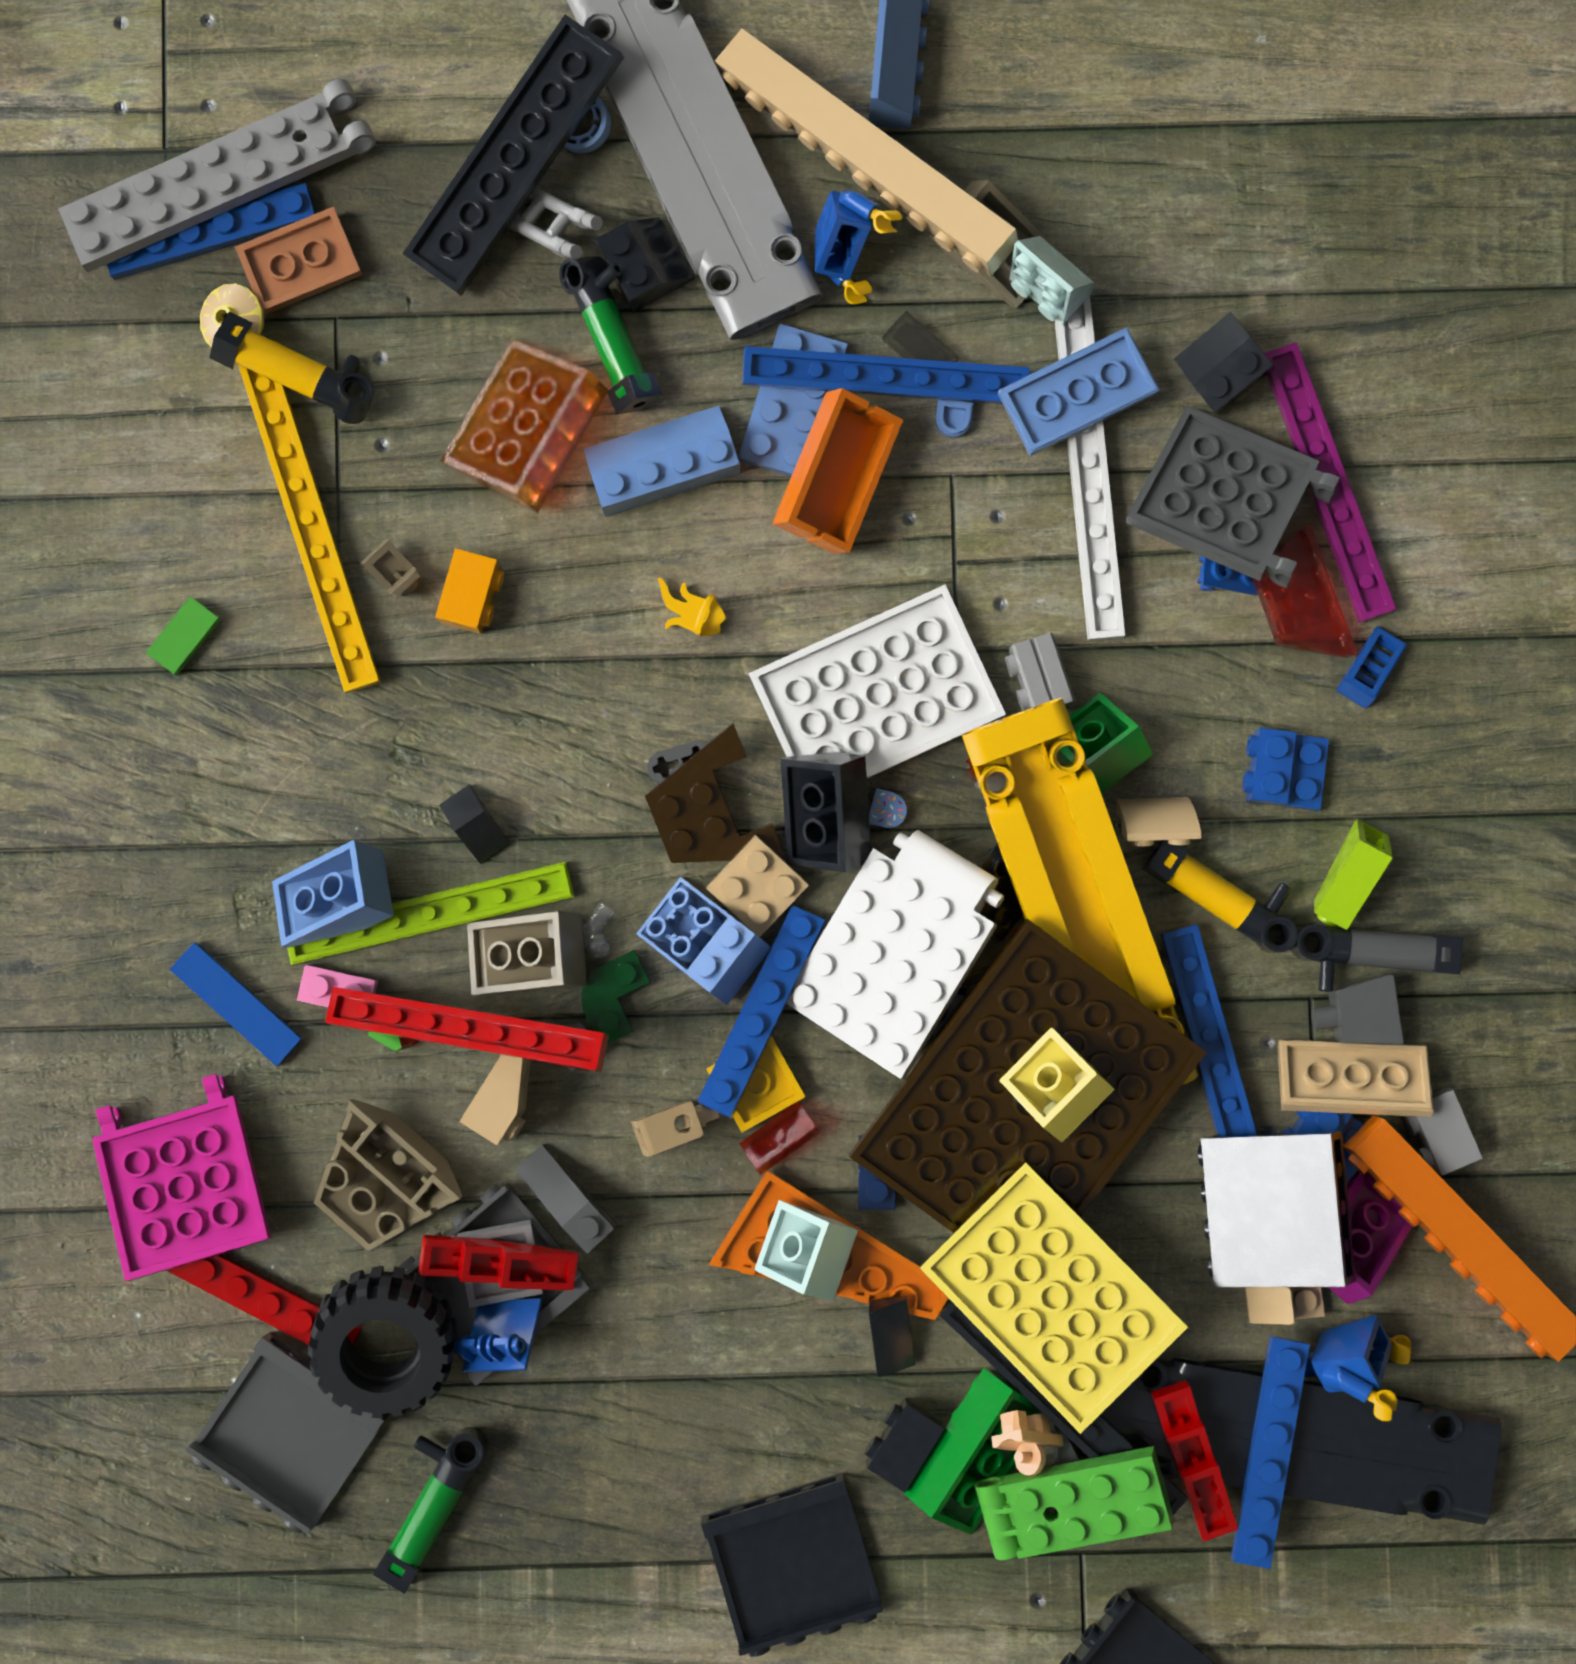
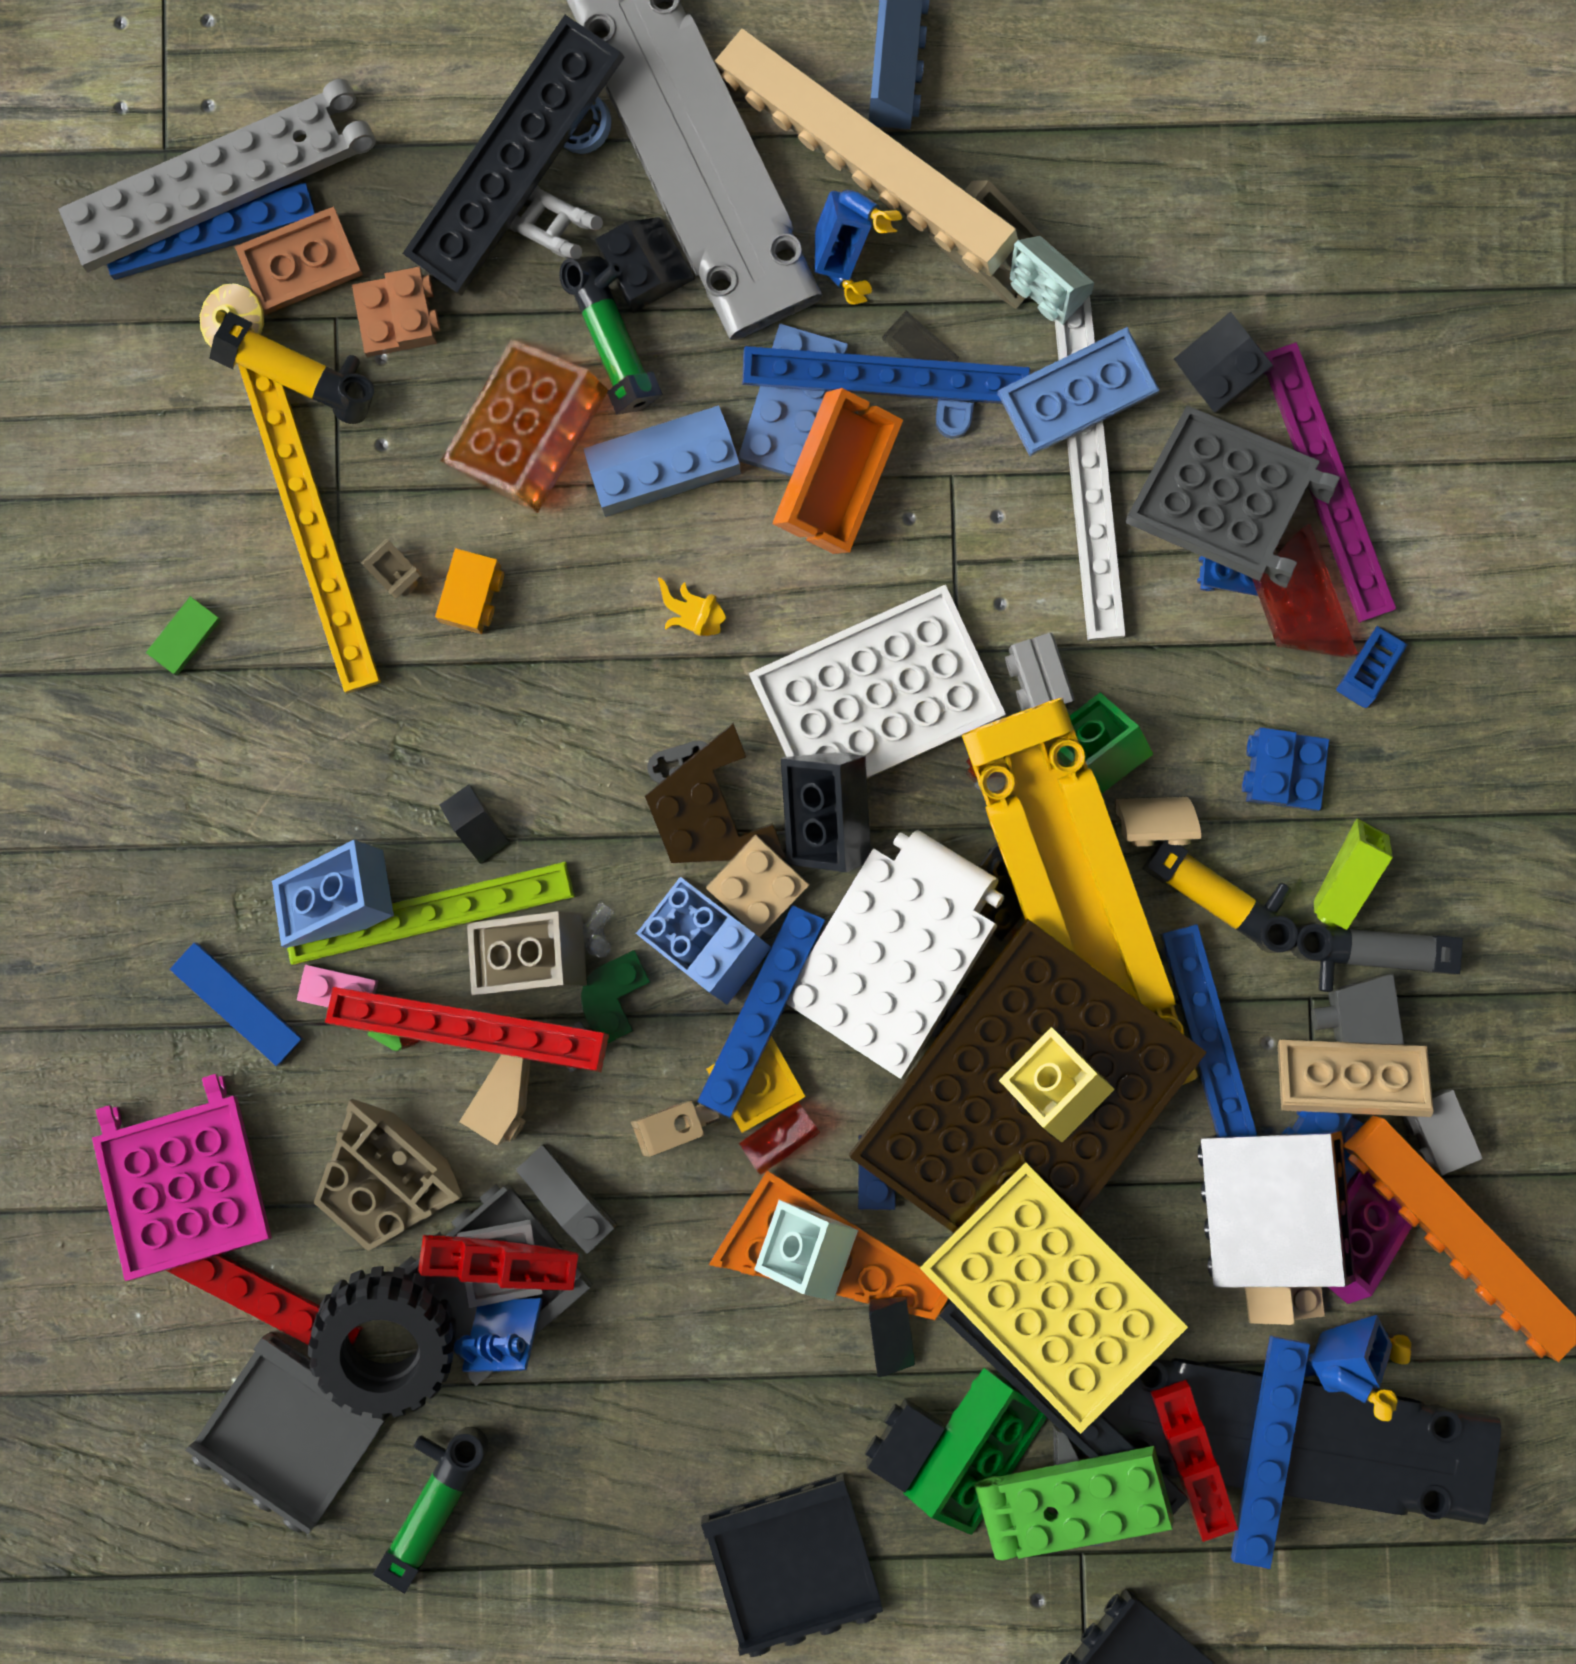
(396, 312): none -> nougat plate
(887, 810): medium blue tile -> none
(1027, 1437): light nougat hips -> none

